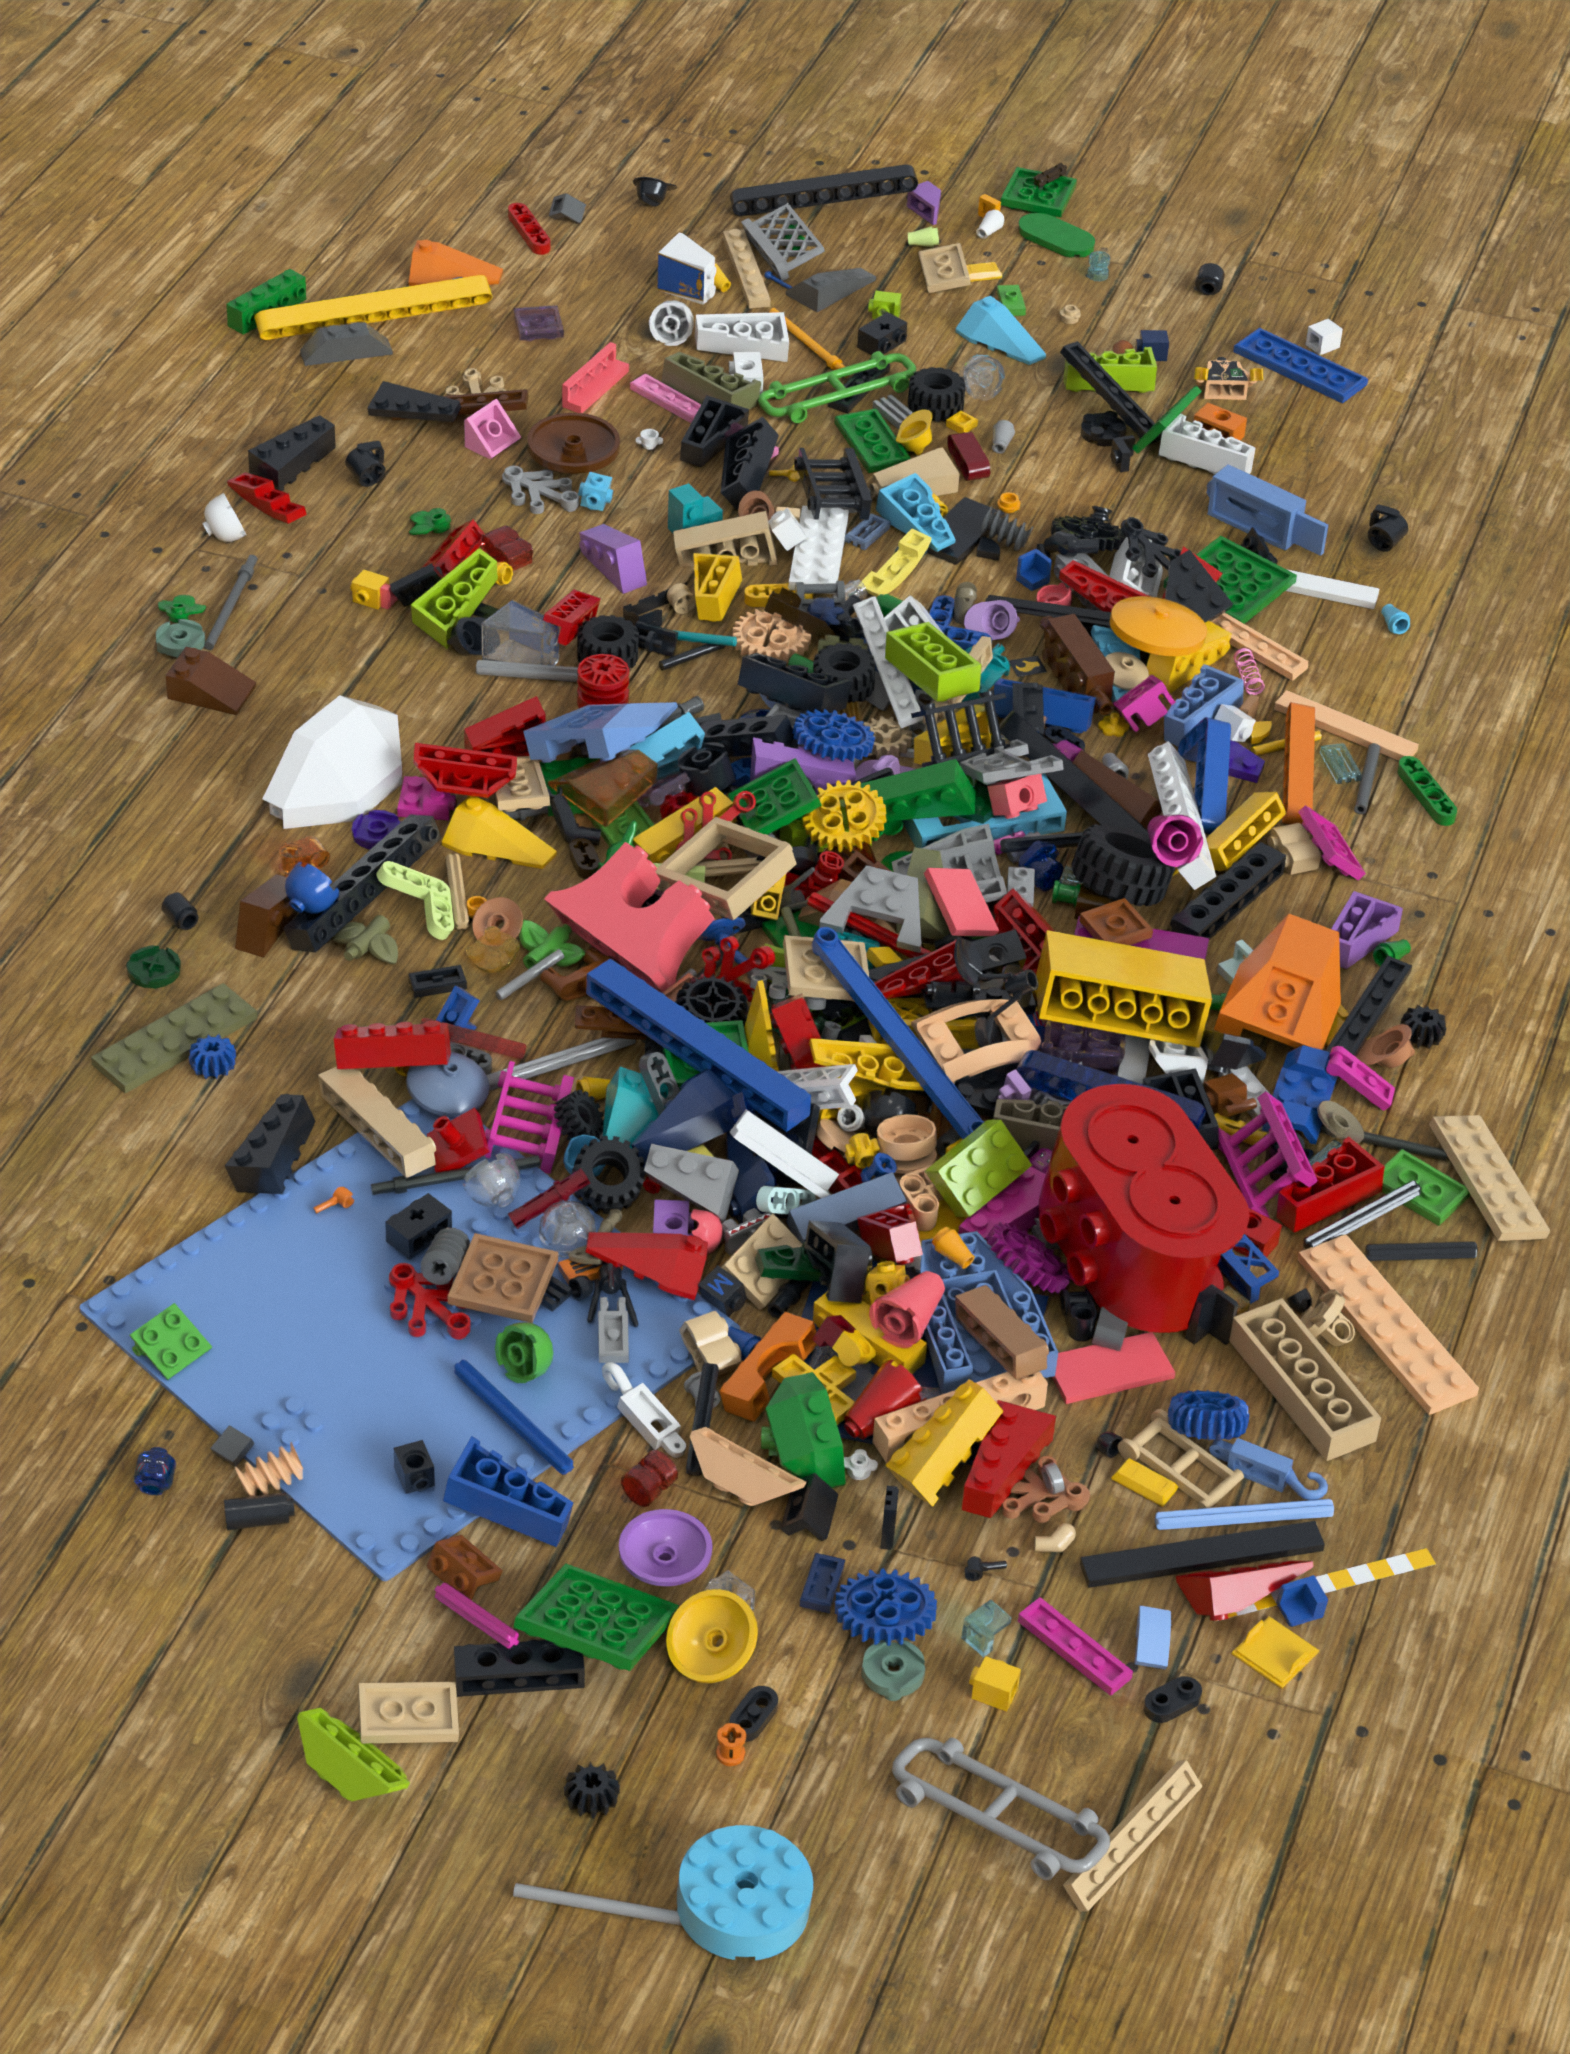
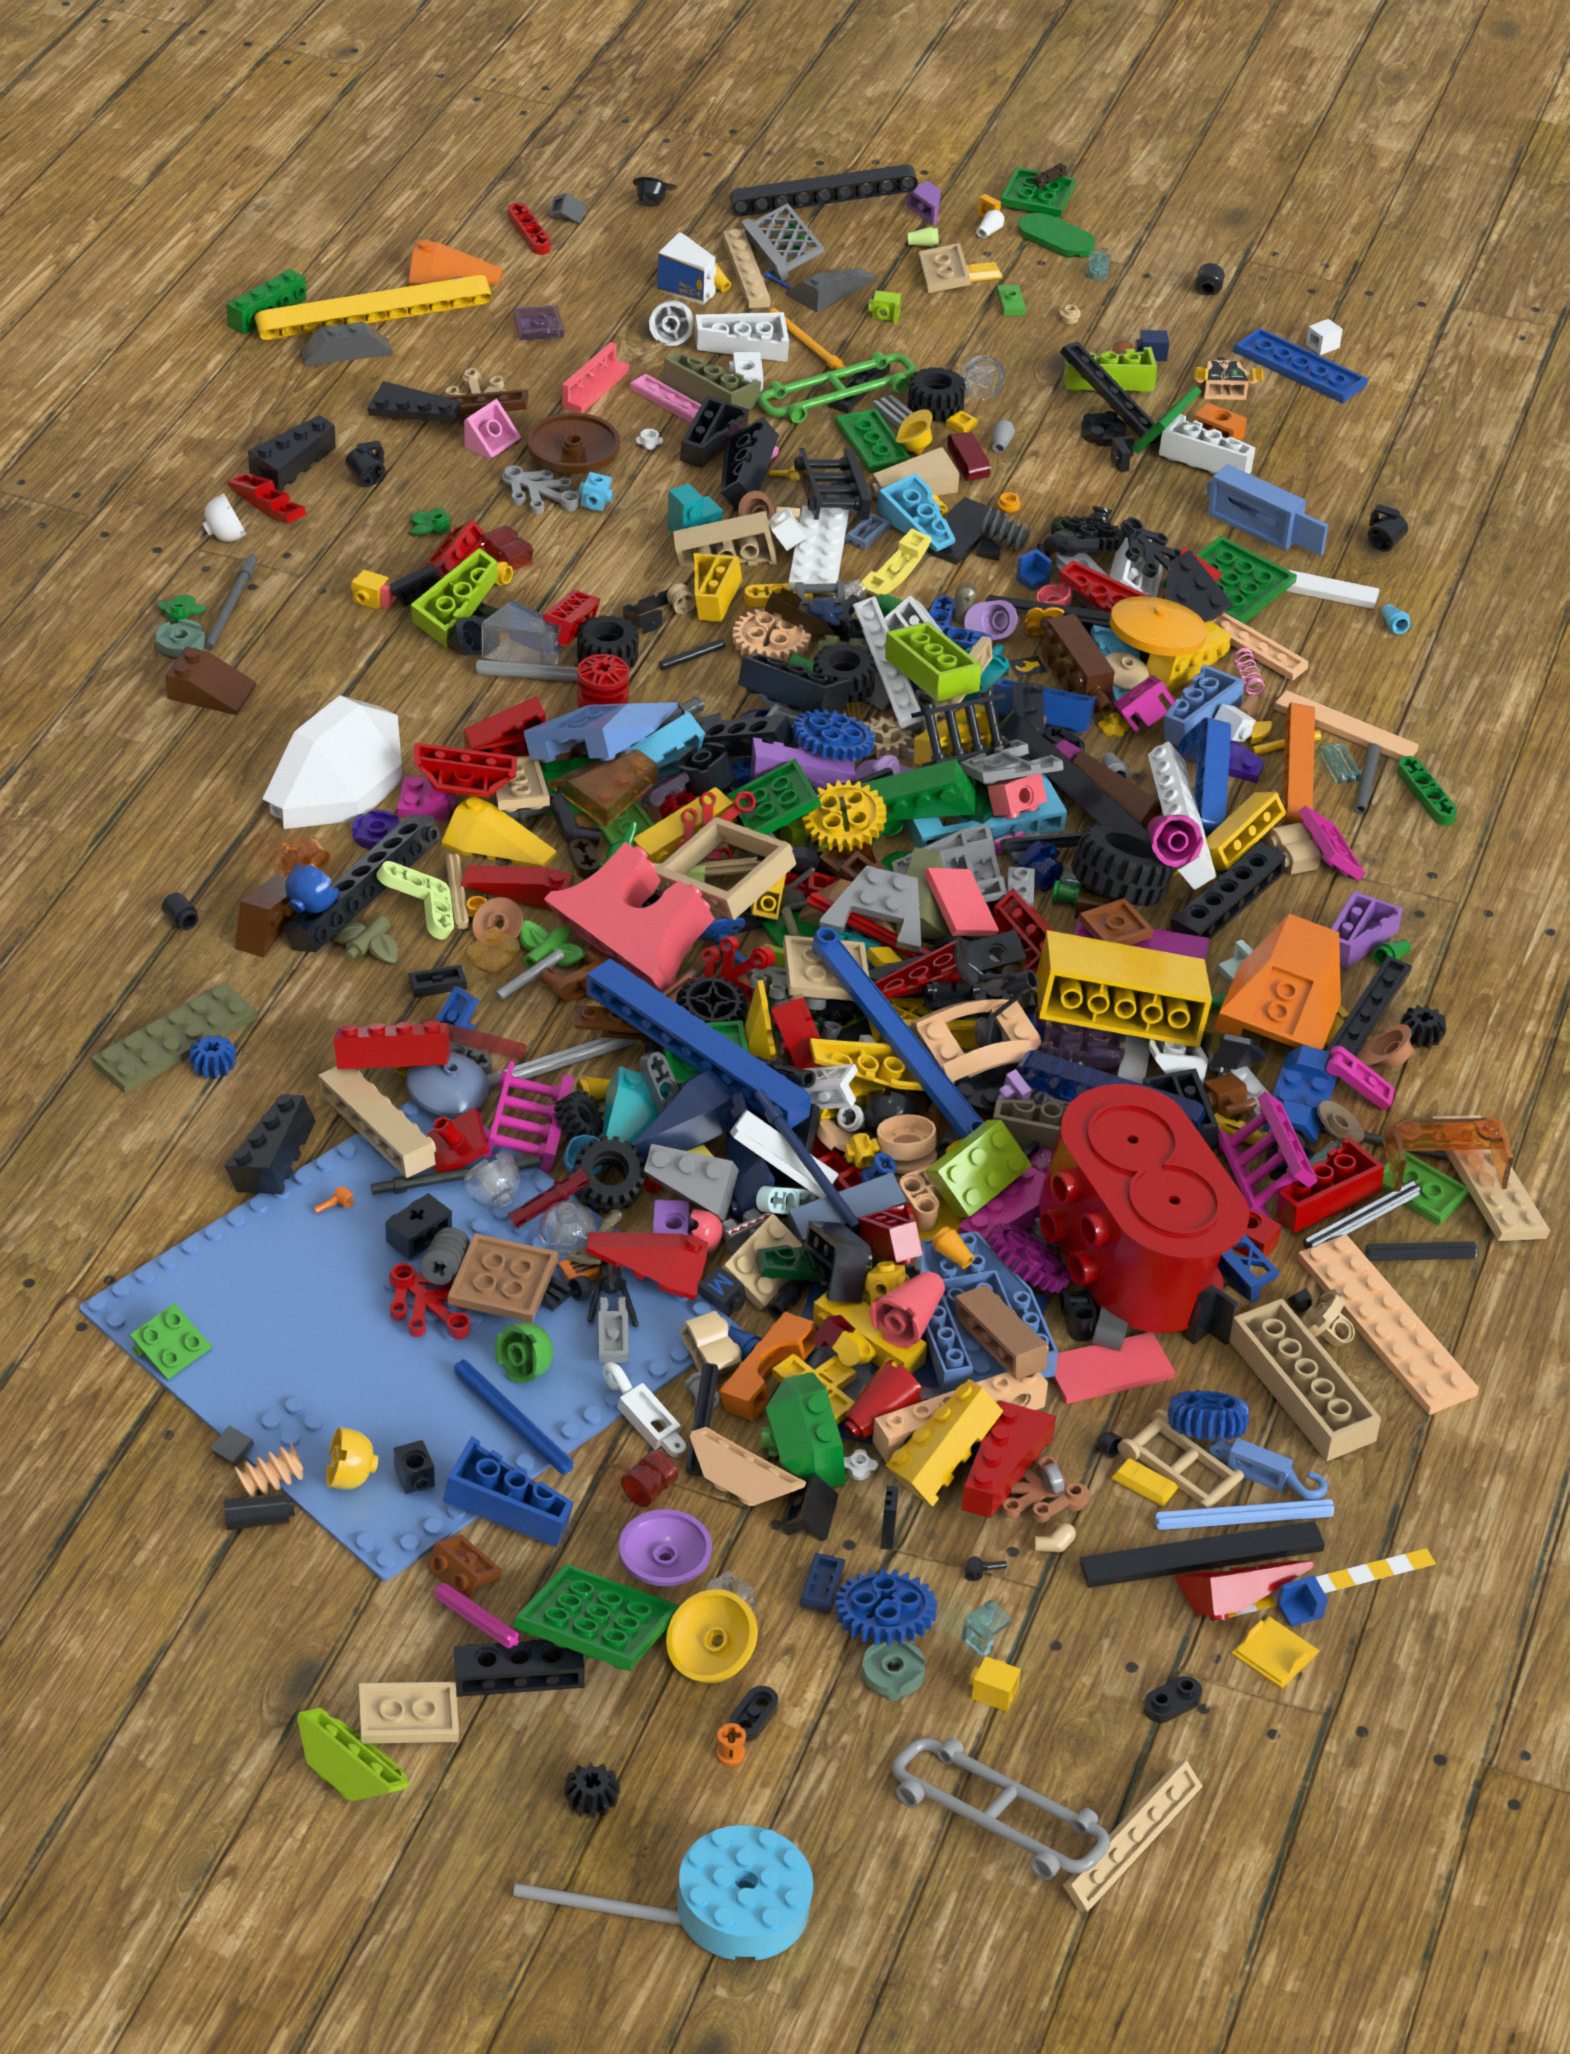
(153, 967): dark green tile -> none
(154, 1471): clear blue head -> none
(350, 1459): none -> yellow cylinder
(517, 883): none -> red wedge
(615, 556): medium lavender wedge -> none
(656, 638): black hips -> none
(706, 638): teal bar -> none
(775, 1116): none -> dark blue bar
(794, 1074): none -> black pin
(828, 868): red wheel -> none
(882, 334): black brick -> none
(995, 326): medium azure wedge -> none
(1035, 615): none -> light orange plate
(1075, 1646): dark pink plate -> none
(1153, 1637): light blue slope -> none
(1257, 545): black hinge -> none
(1447, 1135): none -> clear orange windscreen

